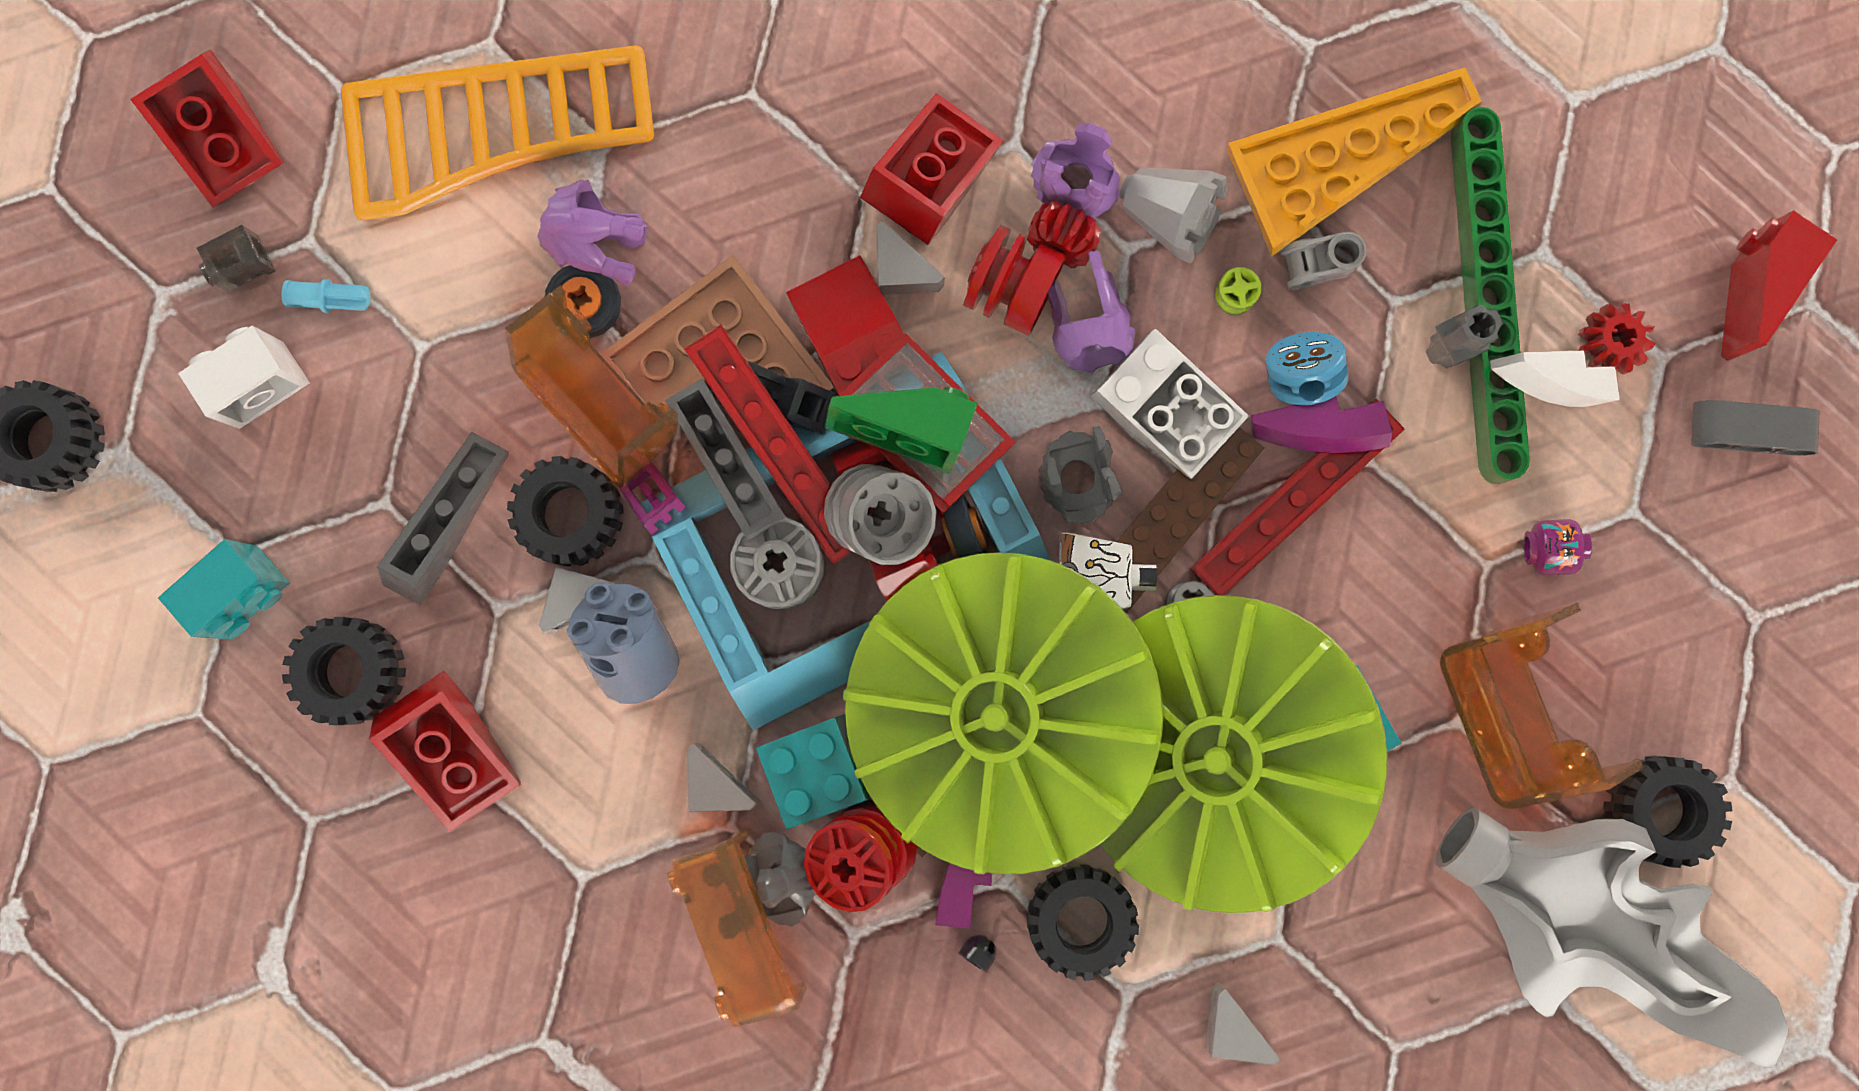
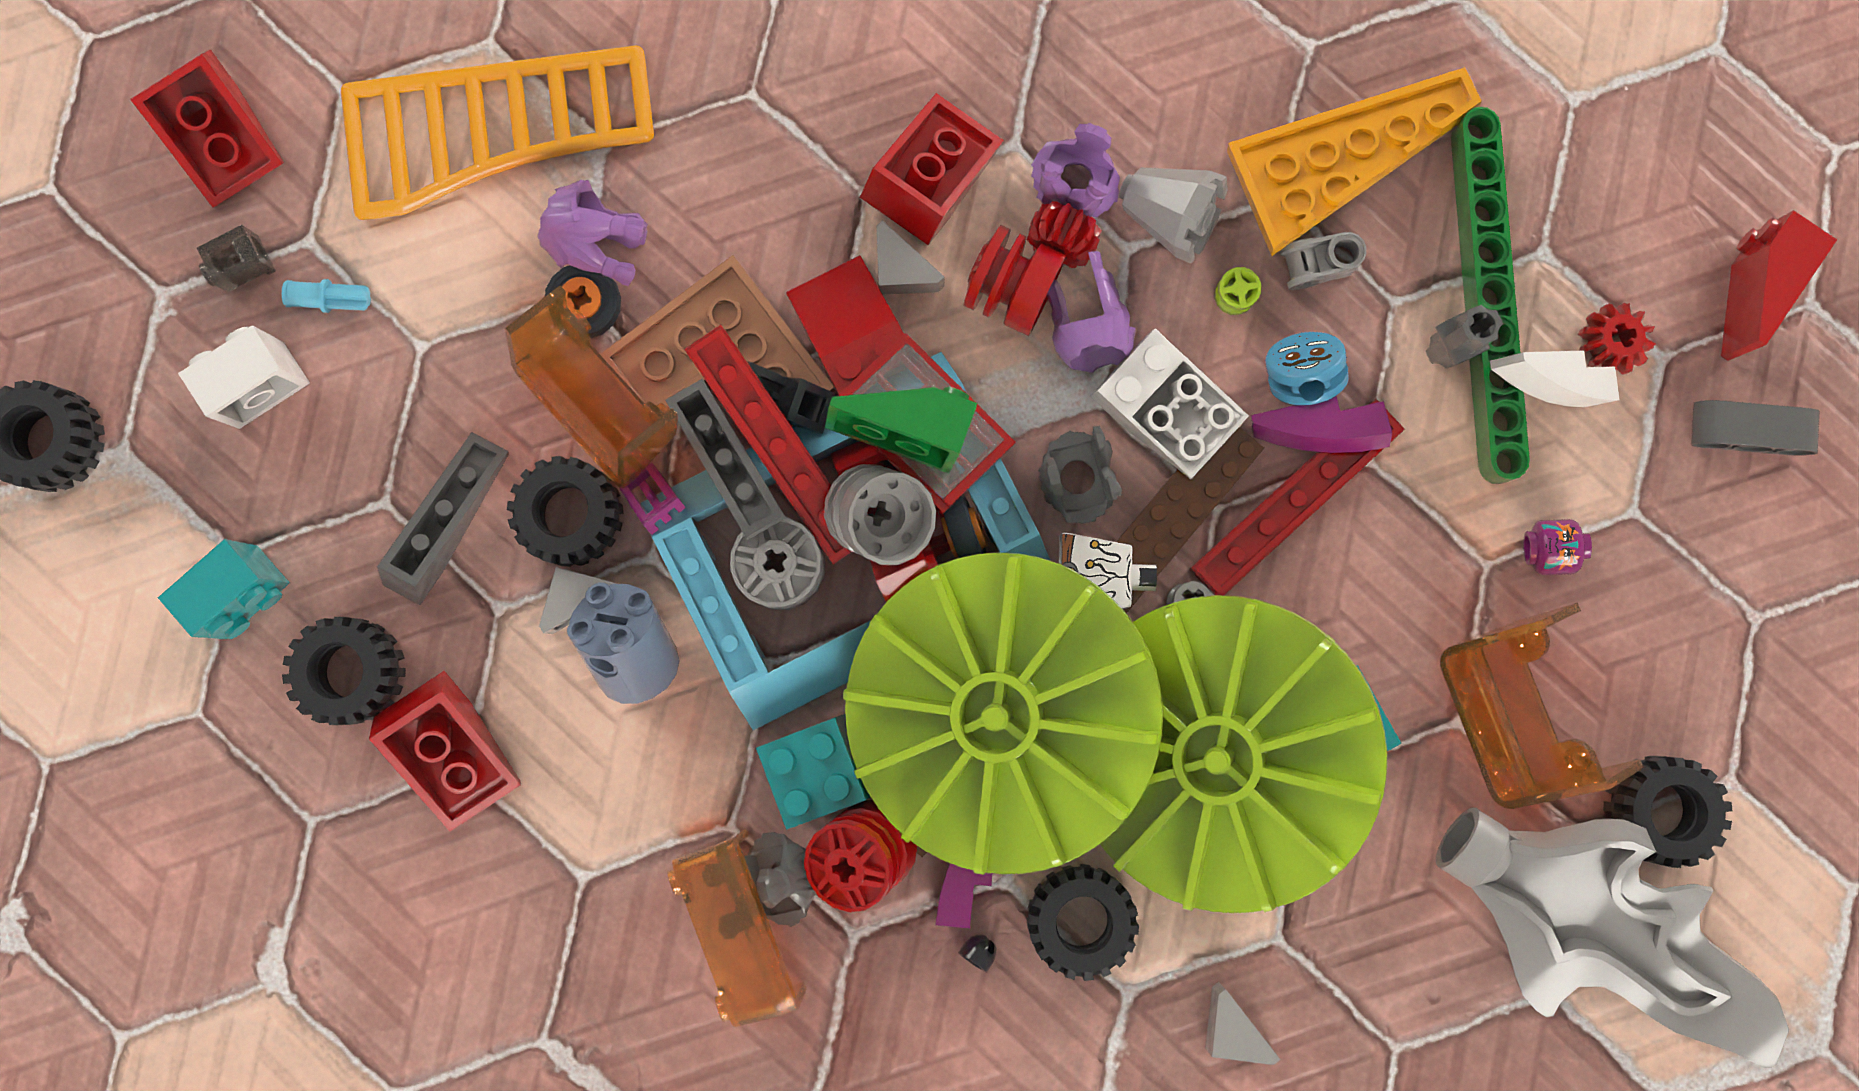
(713, 786): light grey slope -> none

